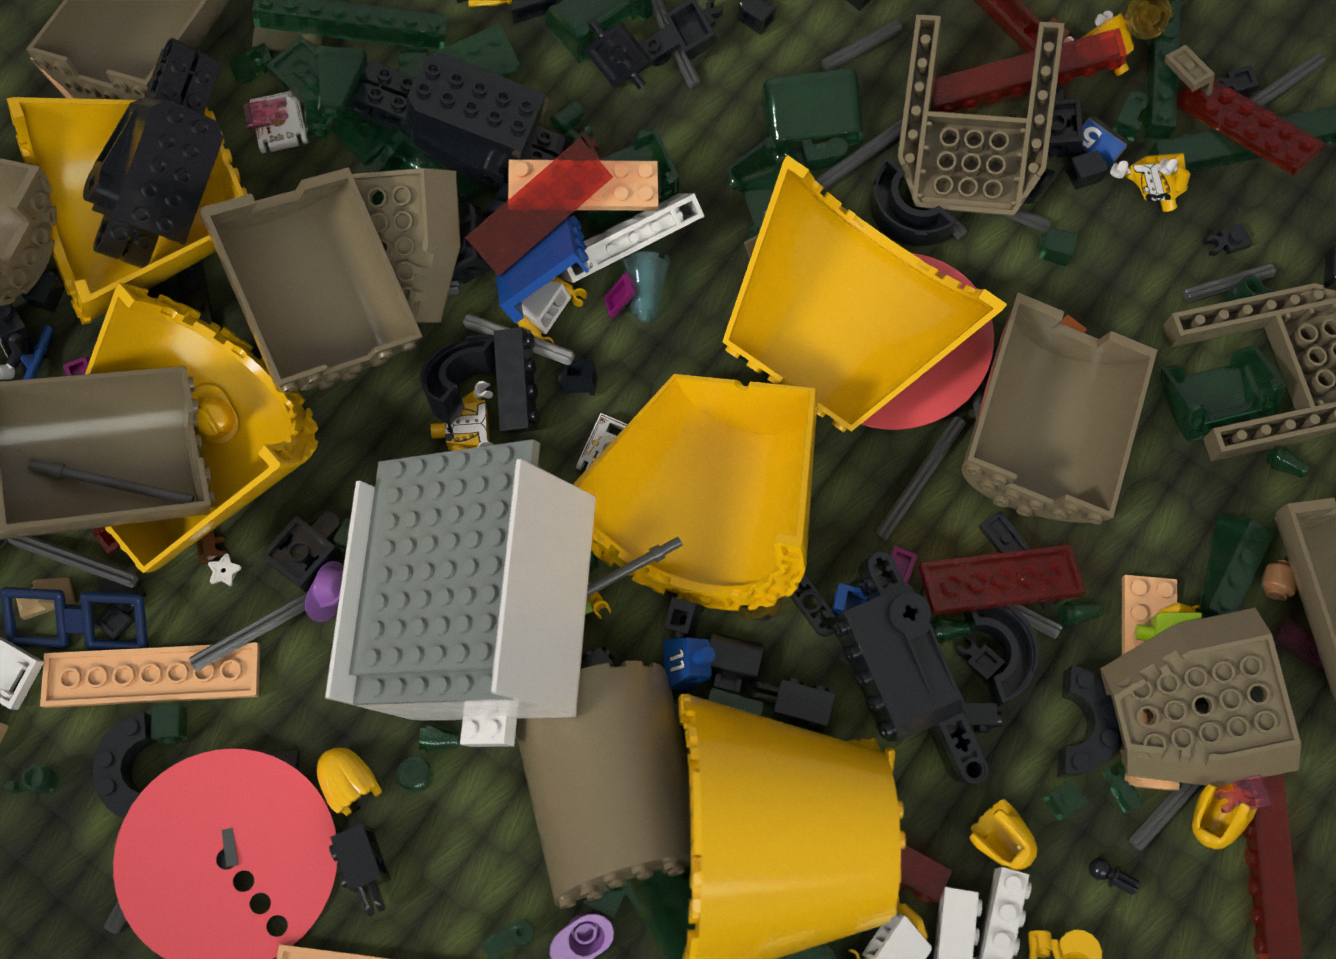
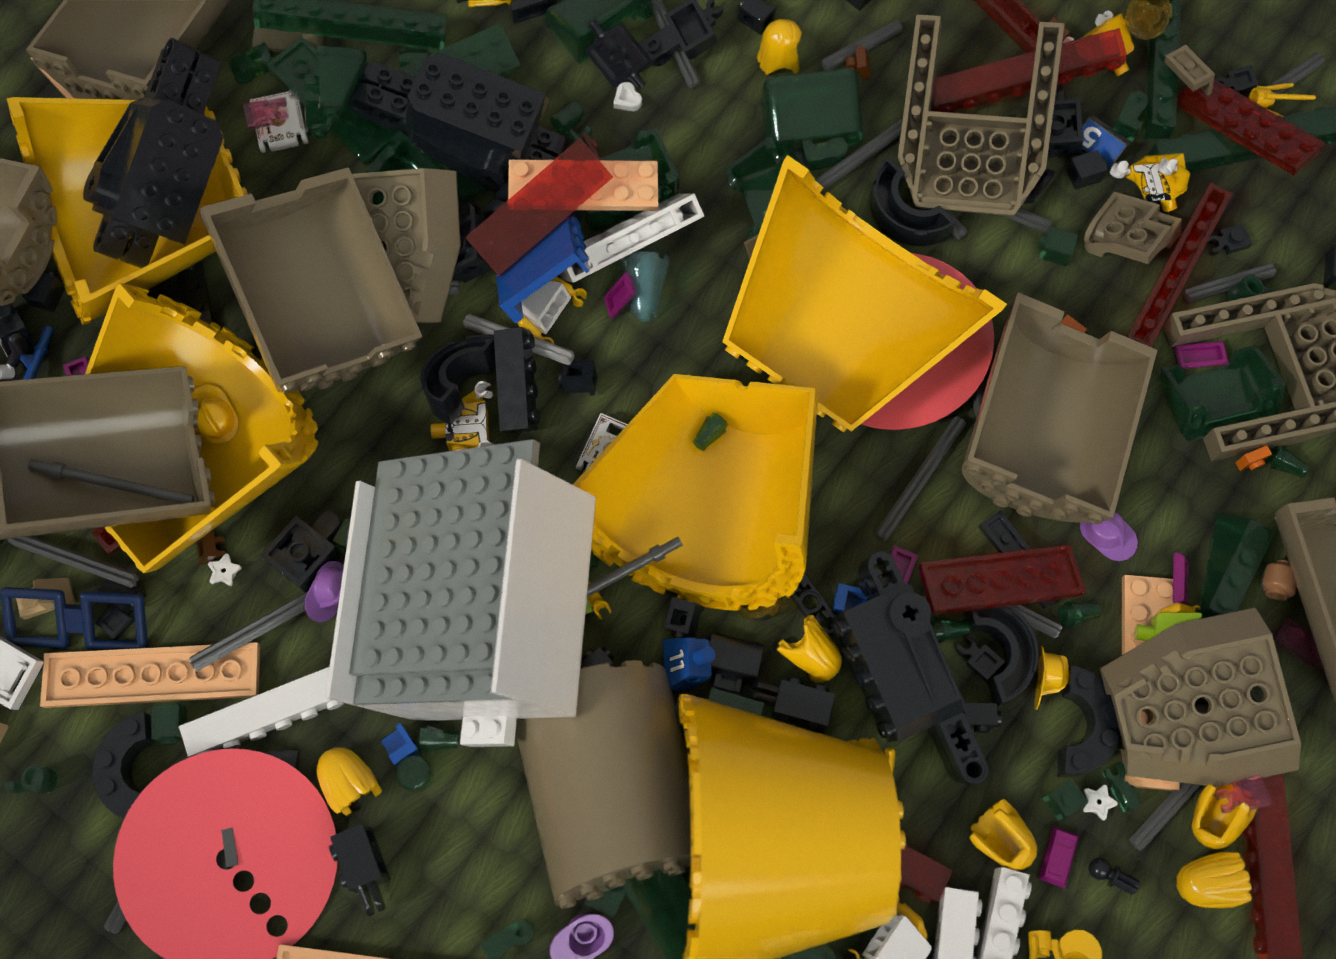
(259, 715): none -> white brick
(400, 745): none -> blue panel
(627, 98): none -> white tile
(711, 429): none -> clear green cone
(779, 46): none -> yellow hair
(814, 652): none -> yellow hair
(860, 63): none -> reddish brown tile
(1052, 674): none -> yellow piece
(1058, 857): none -> magenta tile
(1106, 802): none -> white plate
(1111, 538): none -> medium lavender piece
(1131, 229): none -> dark tan slope
(1179, 265): none -> clear red brick
(1180, 578): none -> magenta tile
(1201, 354): none -> magenta tile
(1215, 881): none -> yellow hair
(1254, 459): none -> orange plate
(1264, 97): none -> yellow plant

